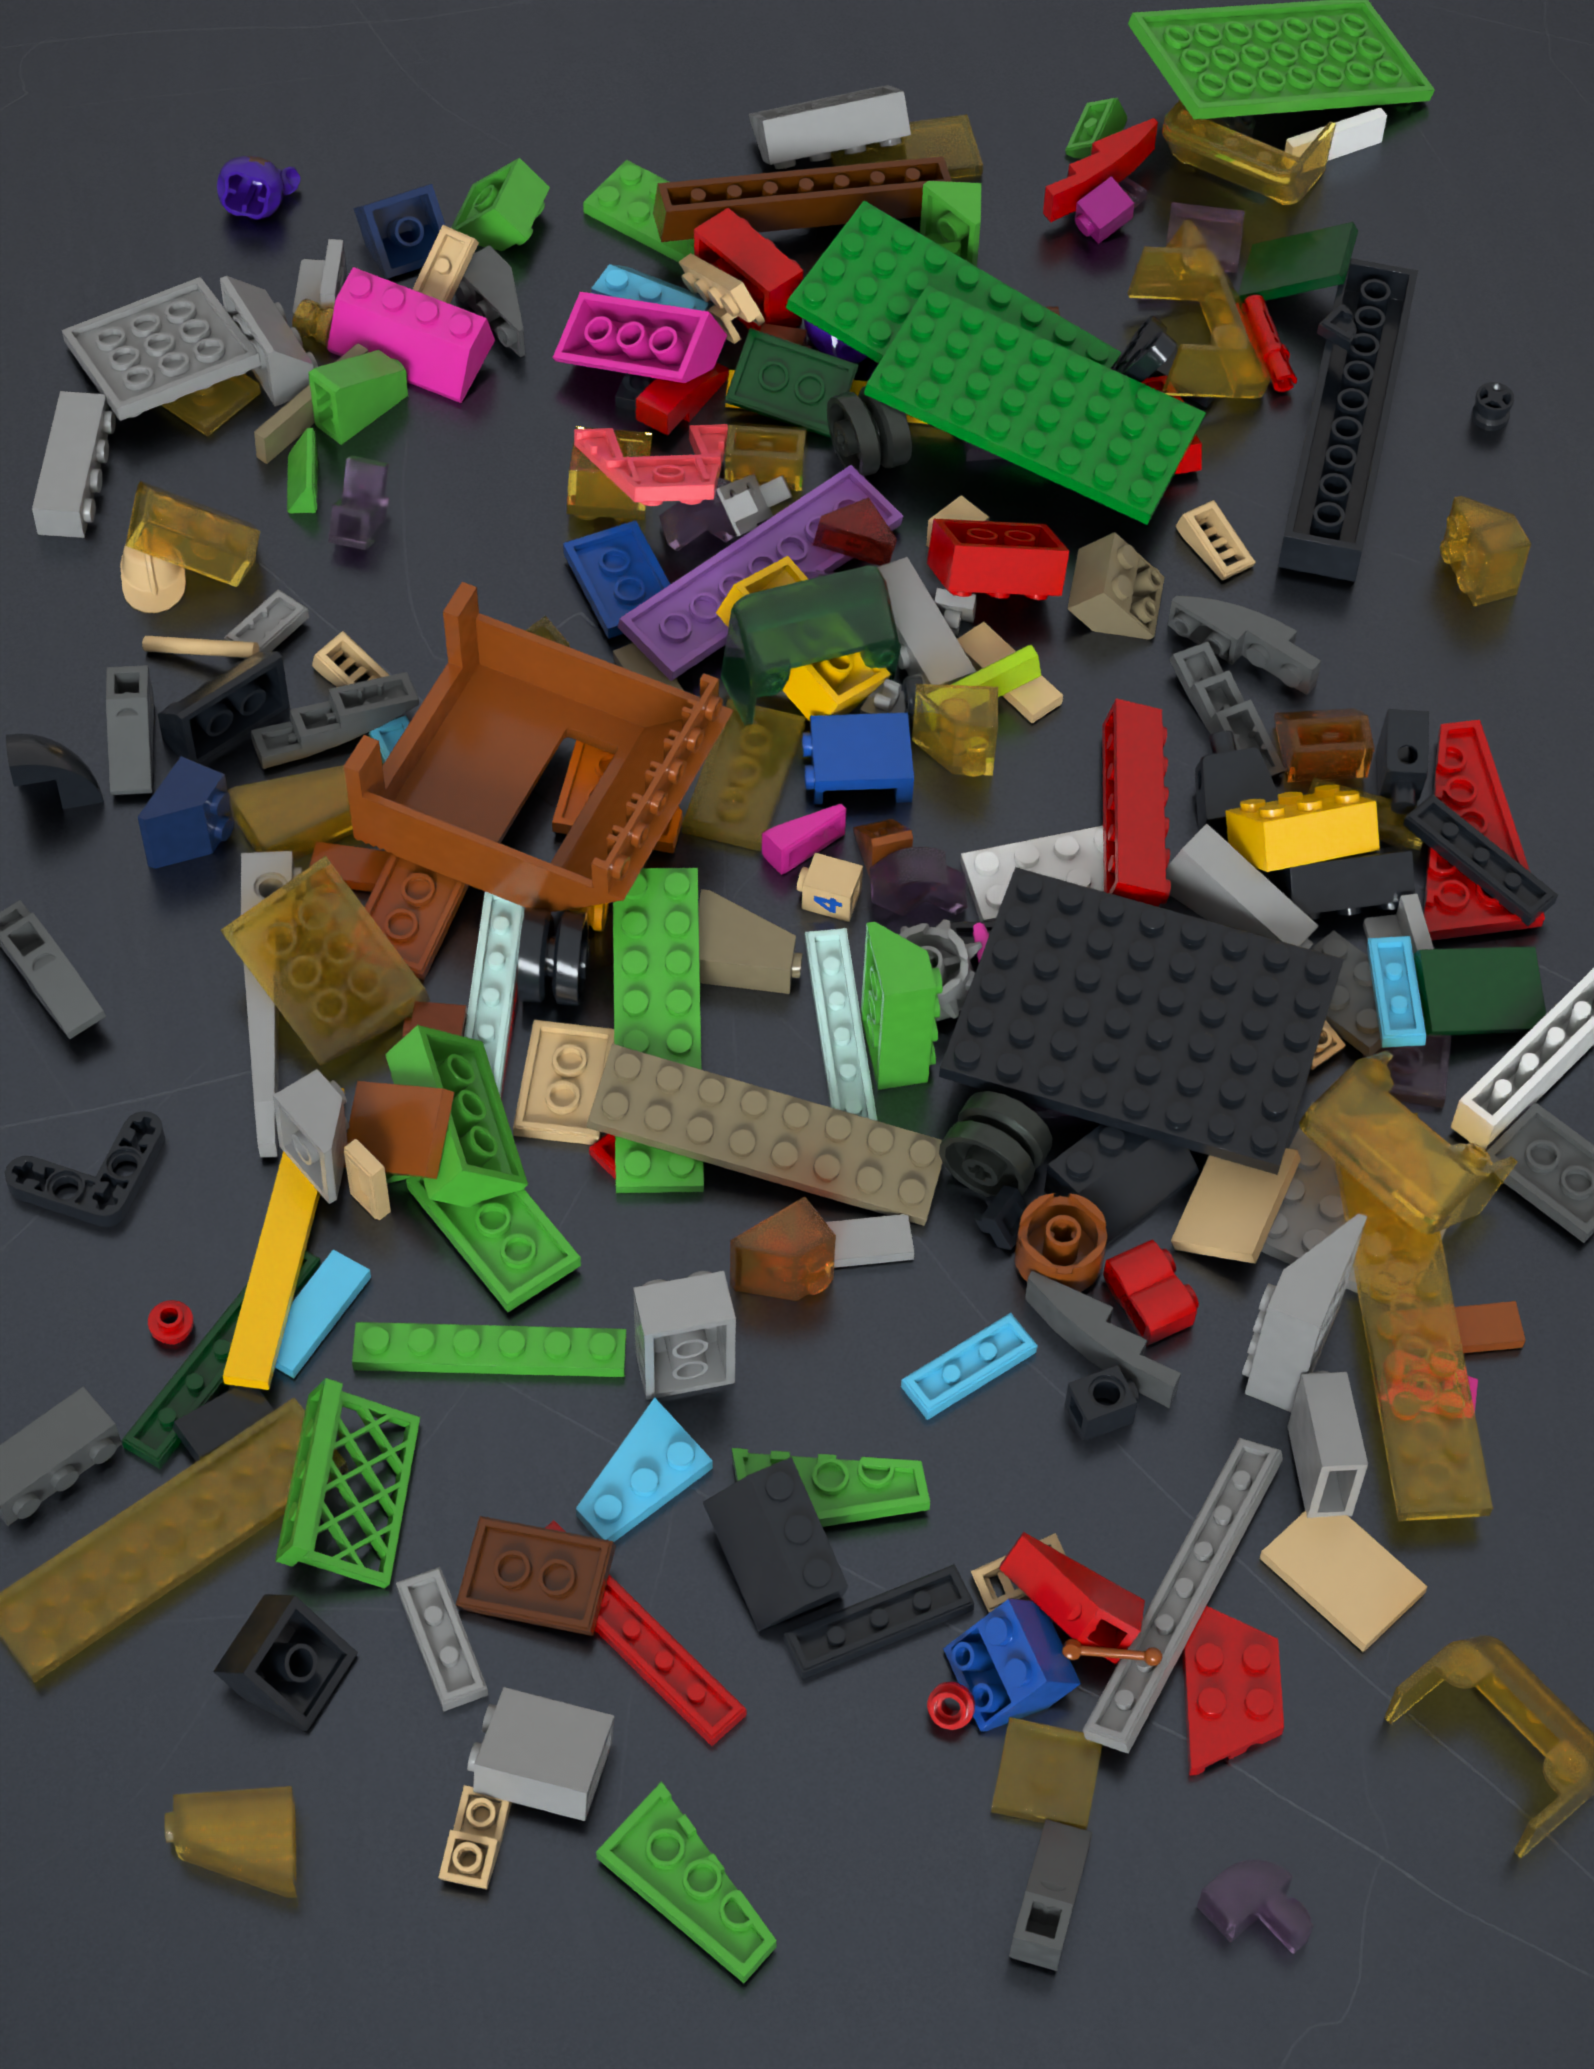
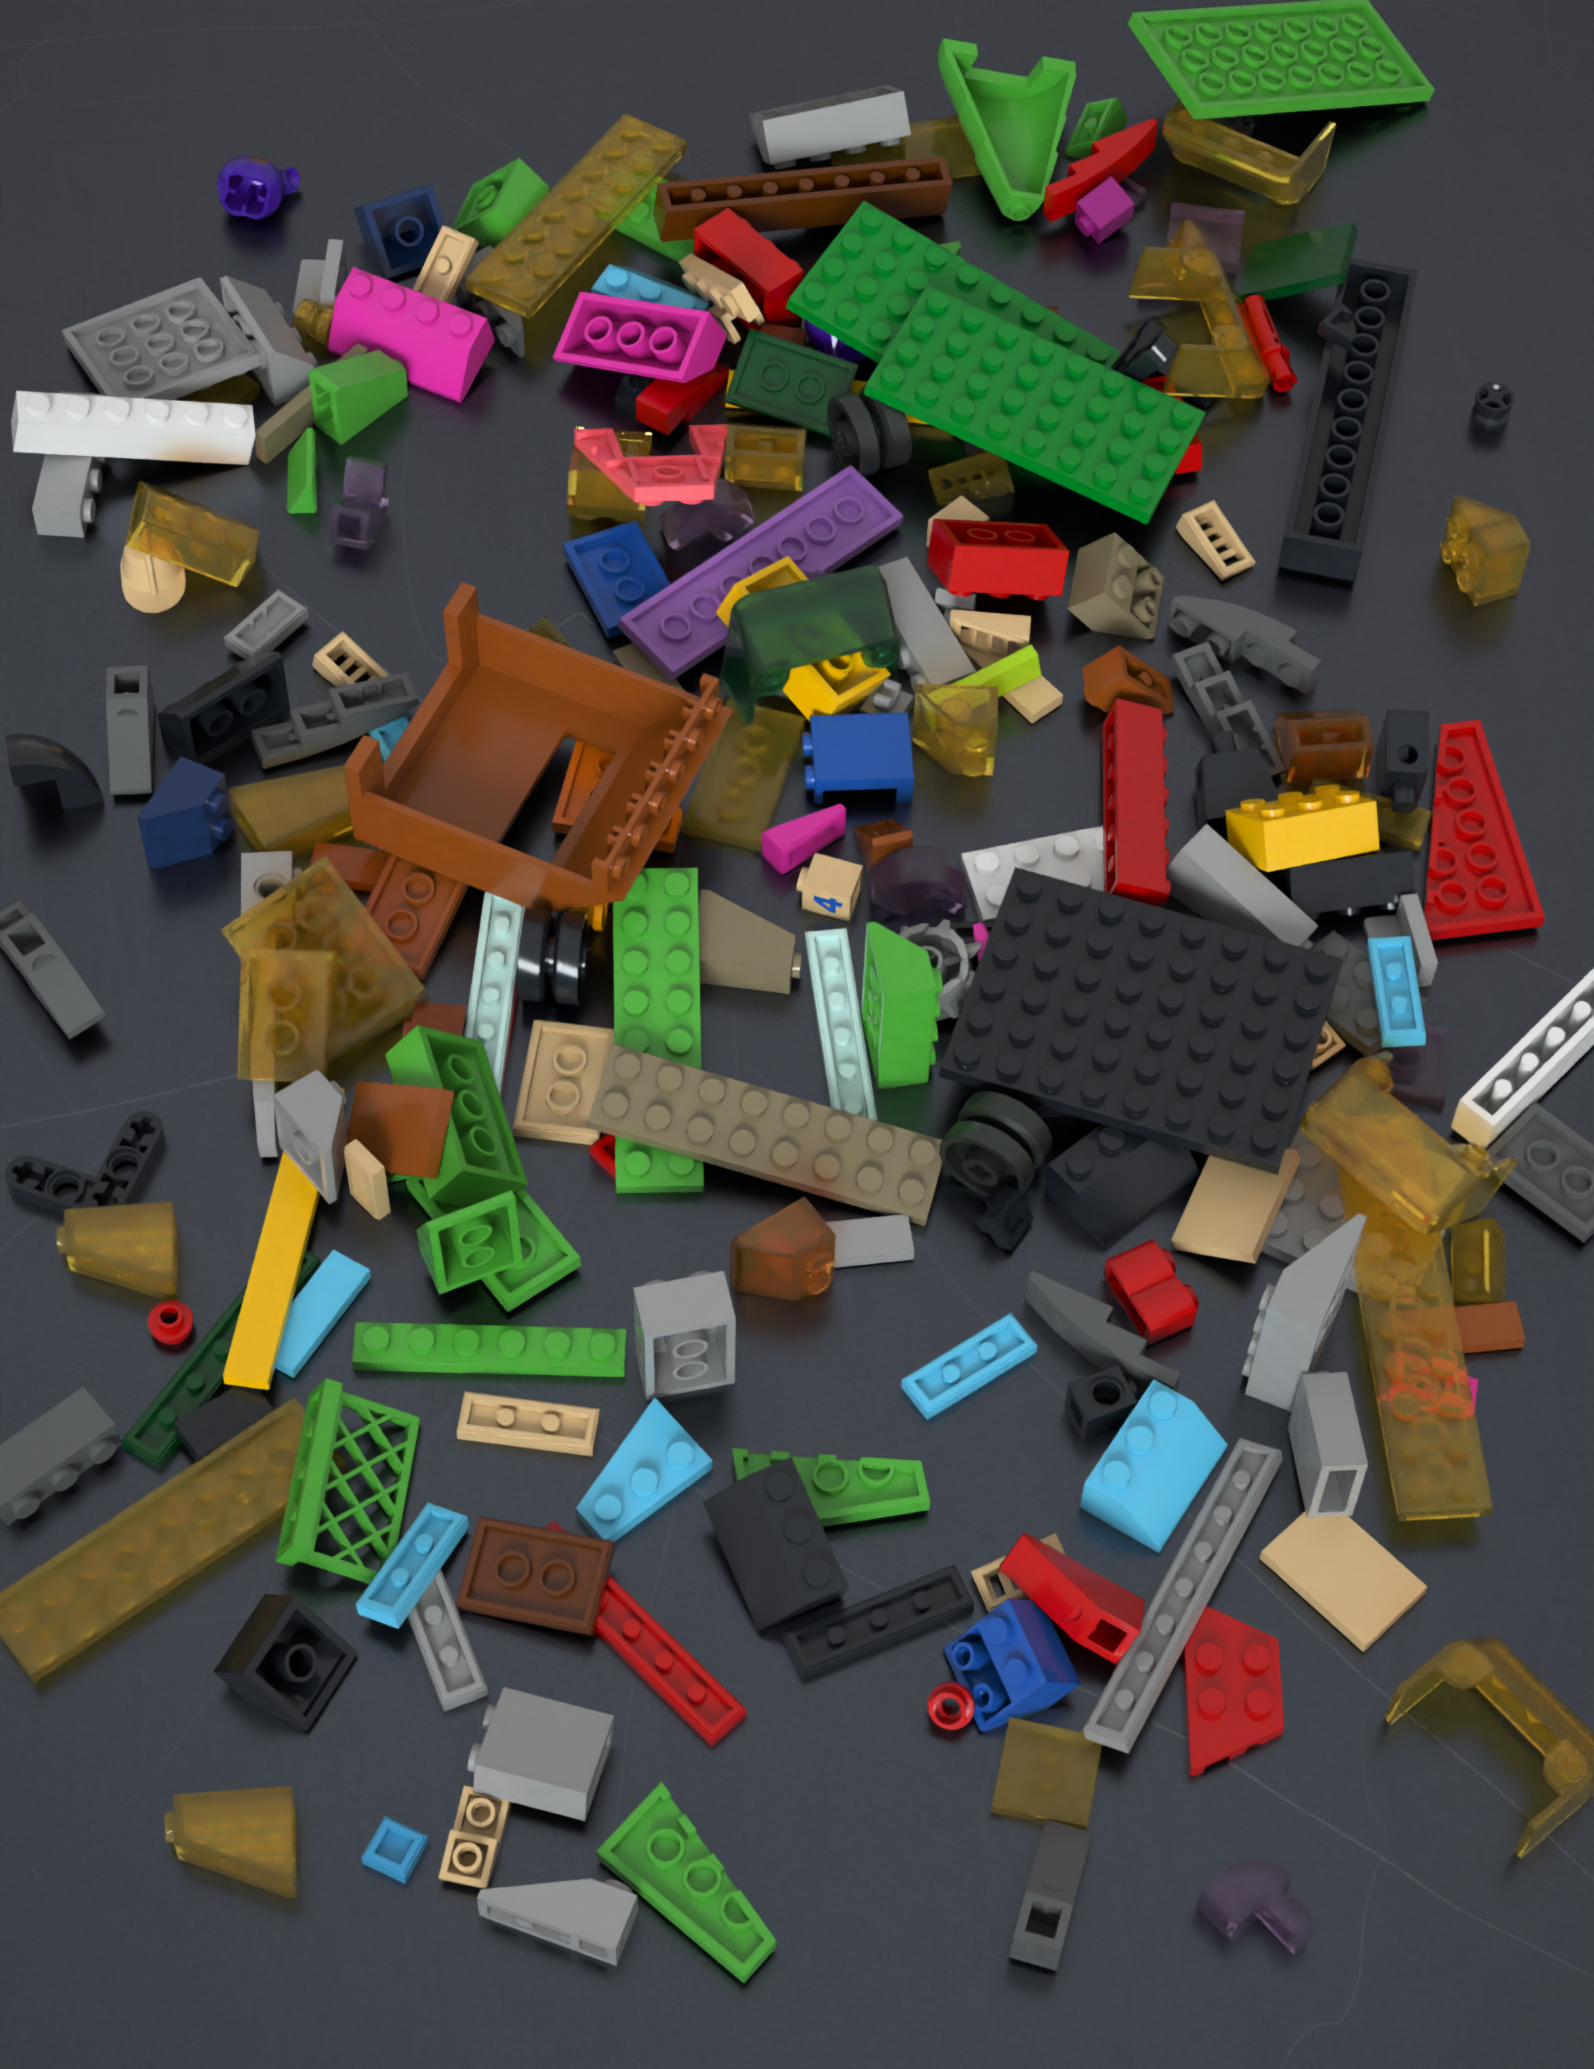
(124, 1246): none -> clear yellow slope
(132, 428): none -> white brick
(199, 646): tan bar -> none
(285, 1012): none -> clear yellow slope
(395, 1849): none -> dark azure tile
(412, 1565): none -> medium azure tile
(471, 1242): none -> bright green slope
(528, 1423): none -> tan tile
(571, 1913): none -> light grey slope
(576, 216): none -> clear yellow plate
(753, 504): light grey piece -> none
(857, 533): clear red slope -> none
(909, 692): black tile -> none
(953, 214): bright green slope -> none
(985, 487): none -> clear yellow slope
(991, 632): none -> tan slope
(1009, 122): none -> bright green cone
(1062, 1240): dark orange brick -> none
(1073, 1650): dark orange hinge -> none
(1126, 678): none -> dark orange slope
(1154, 1467): none -> medium azure slope
(1349, 135): white tile -> none
(1478, 1263): none -> clear yellow slope
(1479, 990): dark green tile -> none
(1480, 859): black tile -> none

